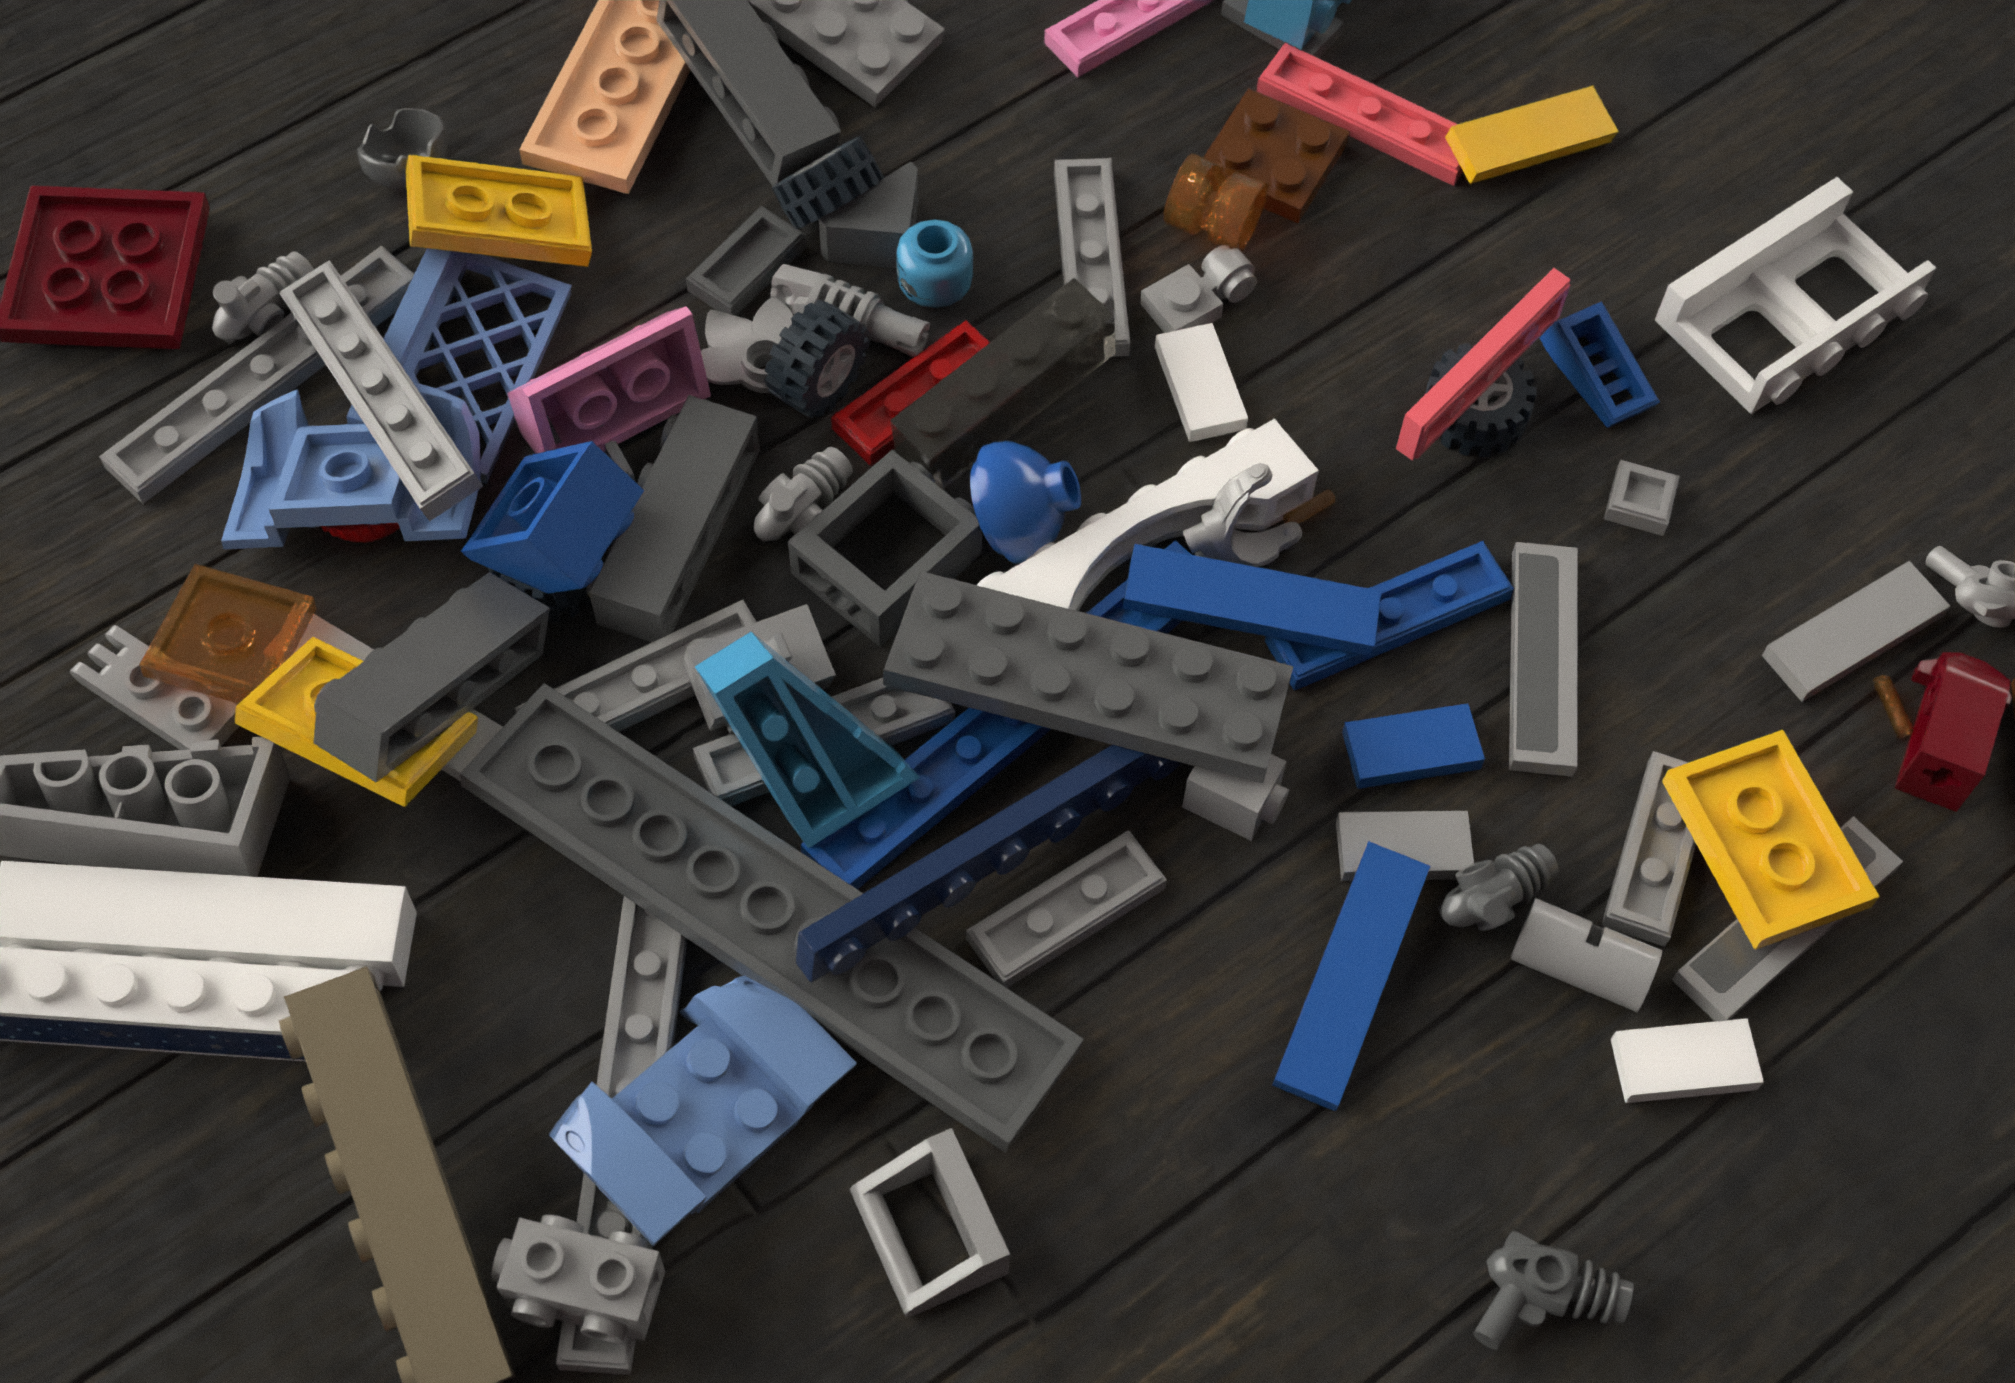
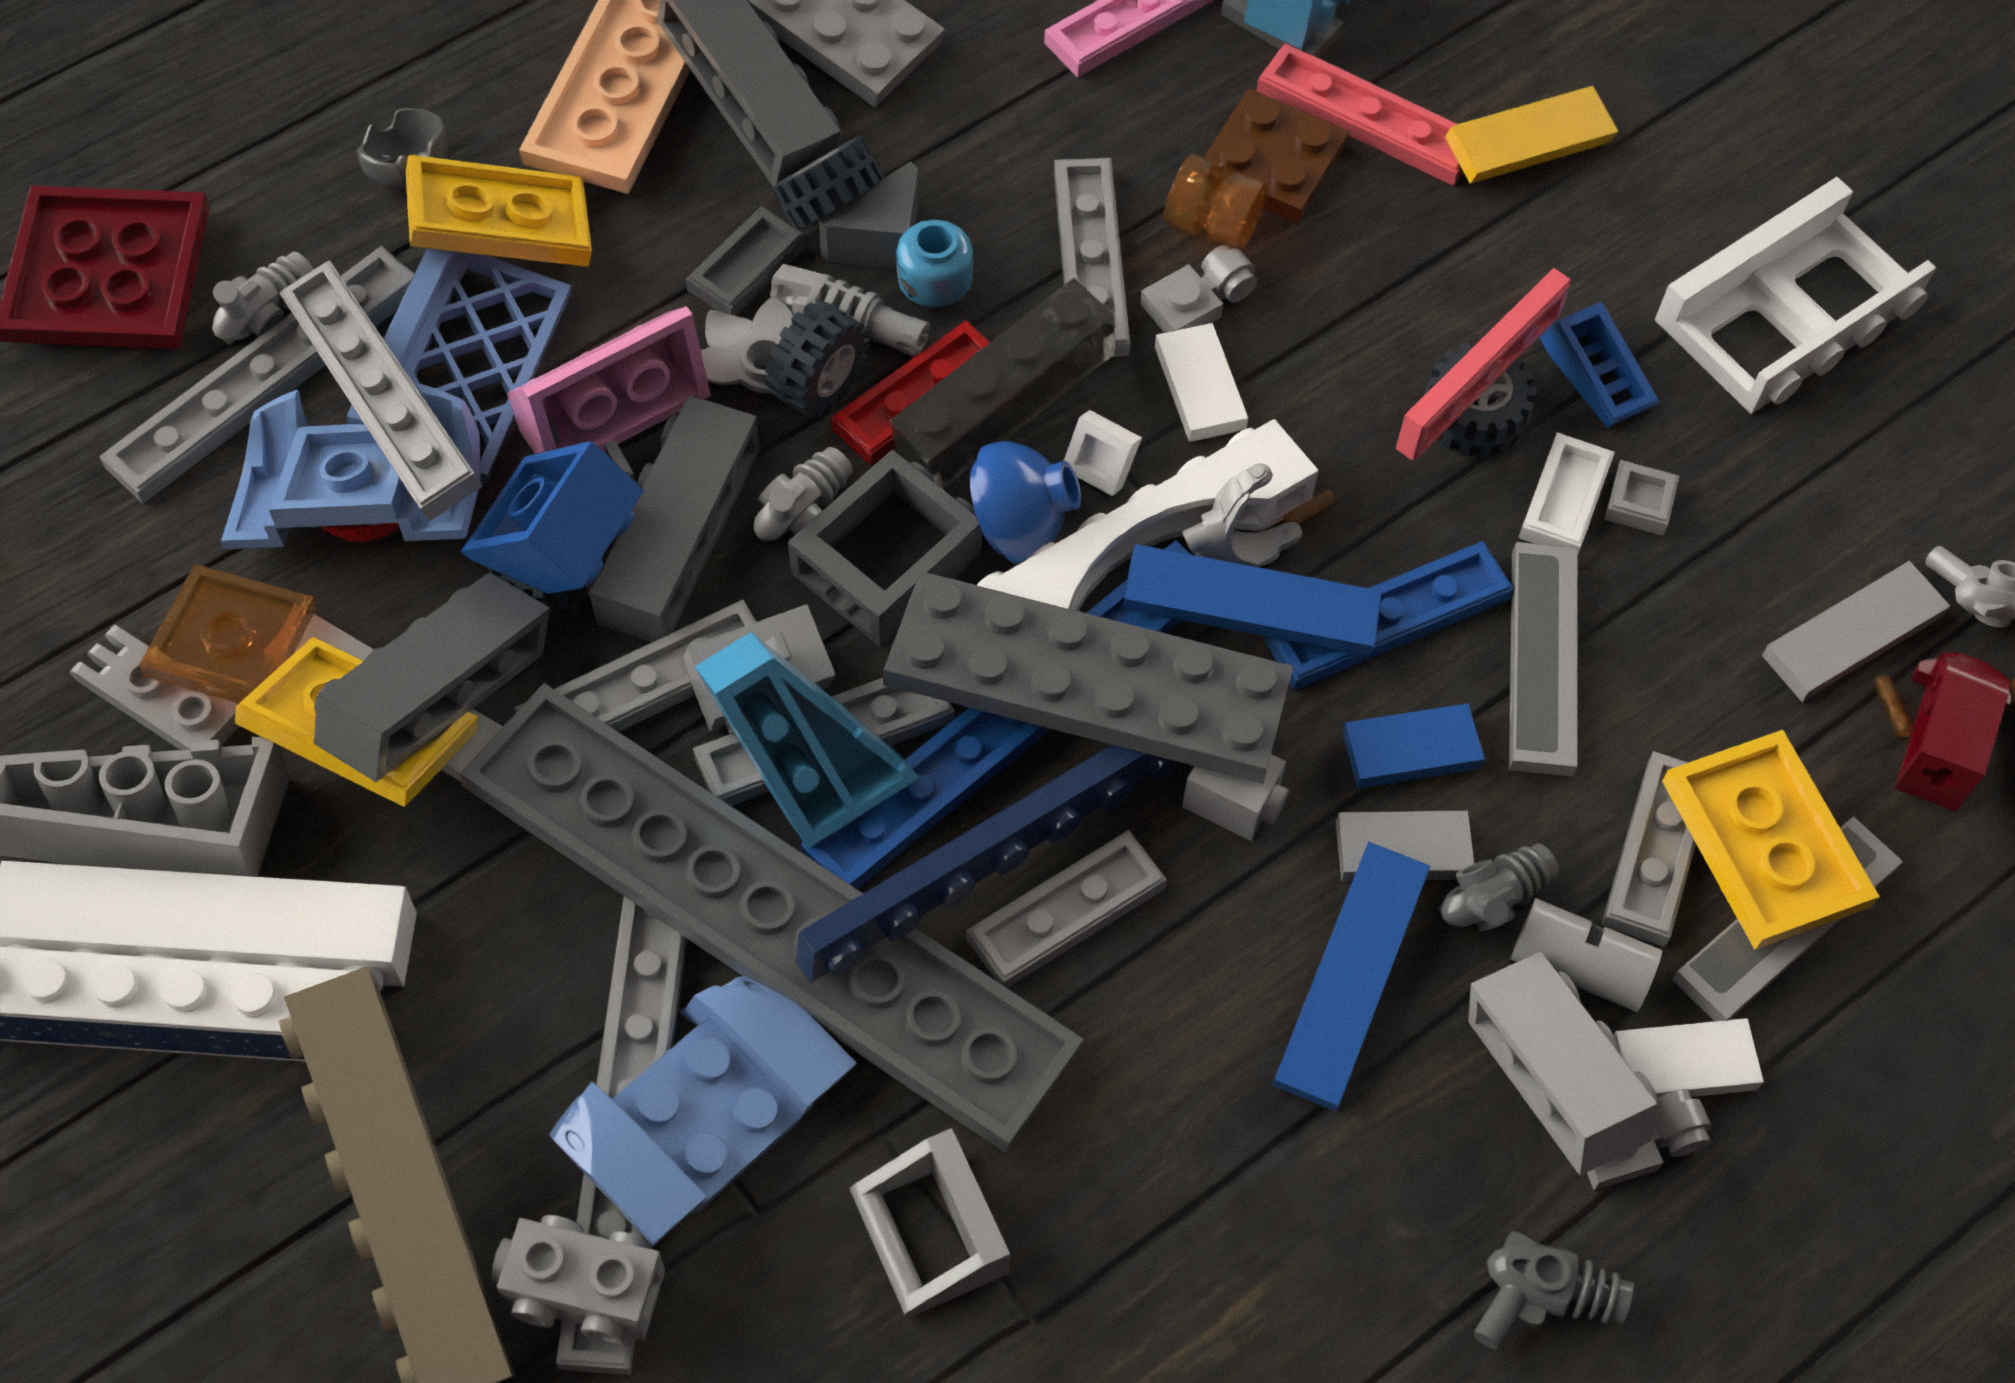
(1101, 452): none -> white tile
(1563, 1062): none -> light grey brick
(1566, 493): none -> white tile
(1678, 1121): none -> light grey plate

